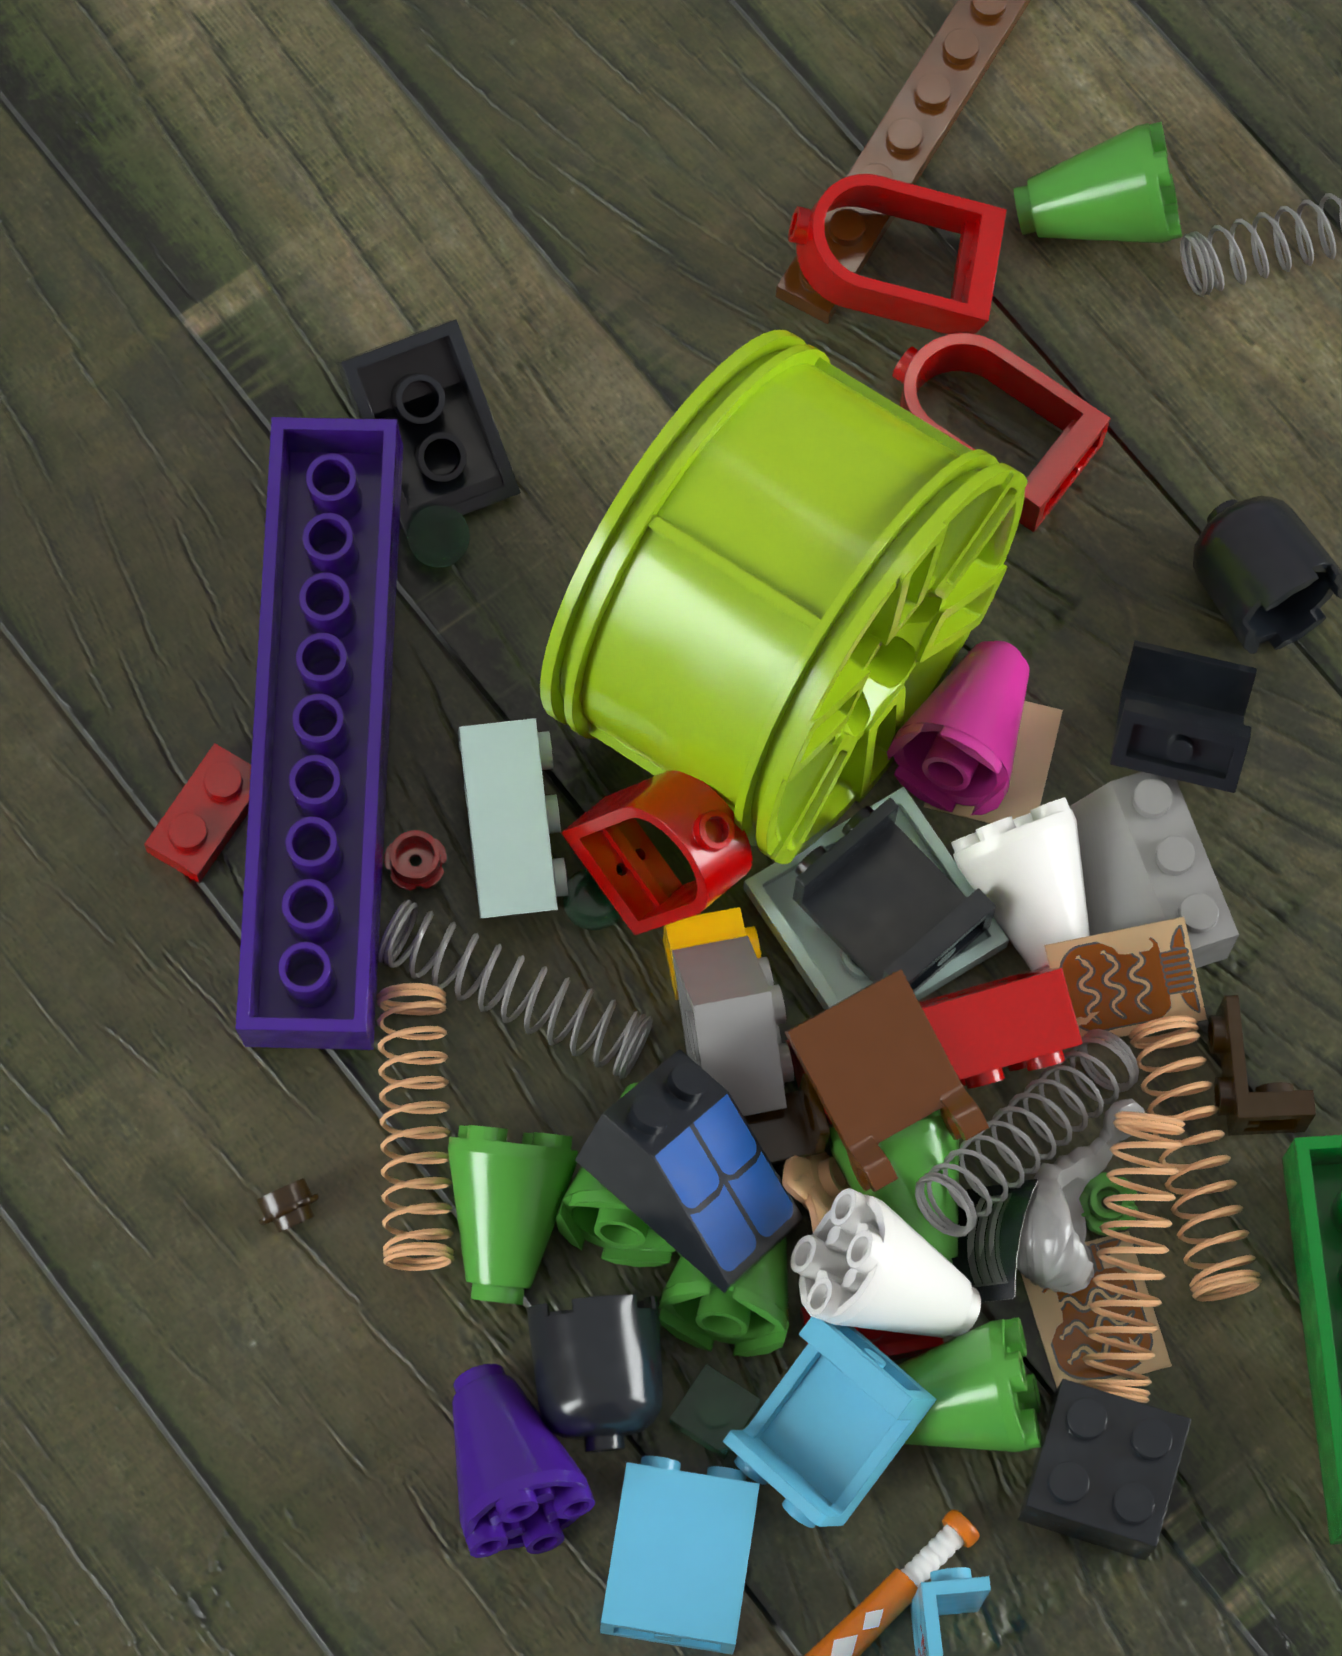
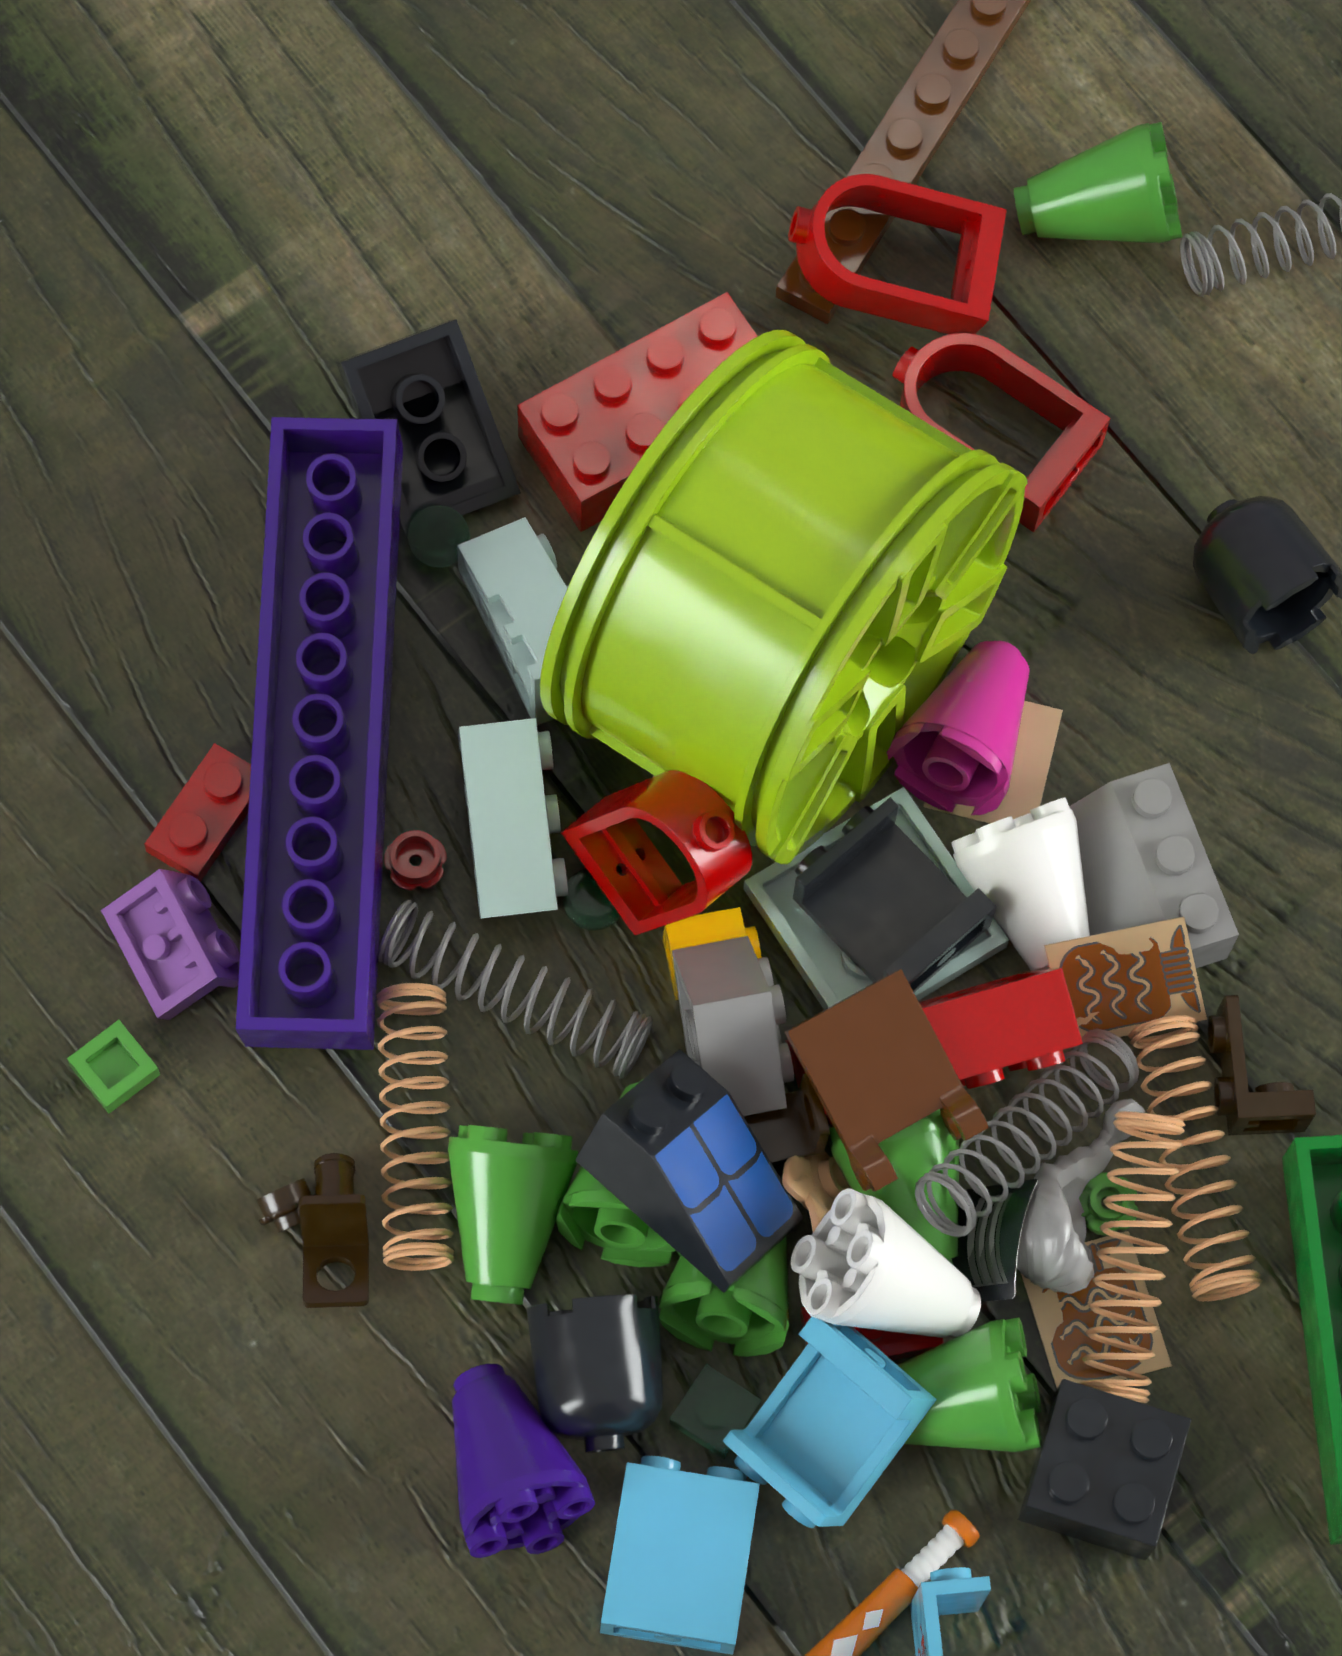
(113, 1066): none -> bright green plate
(172, 941): none -> medium lavender bracket
(334, 1231): none -> dark brown bracket
(518, 598): none -> light aqua wedge
(605, 417): none -> brick
(1183, 717): black panel -> none

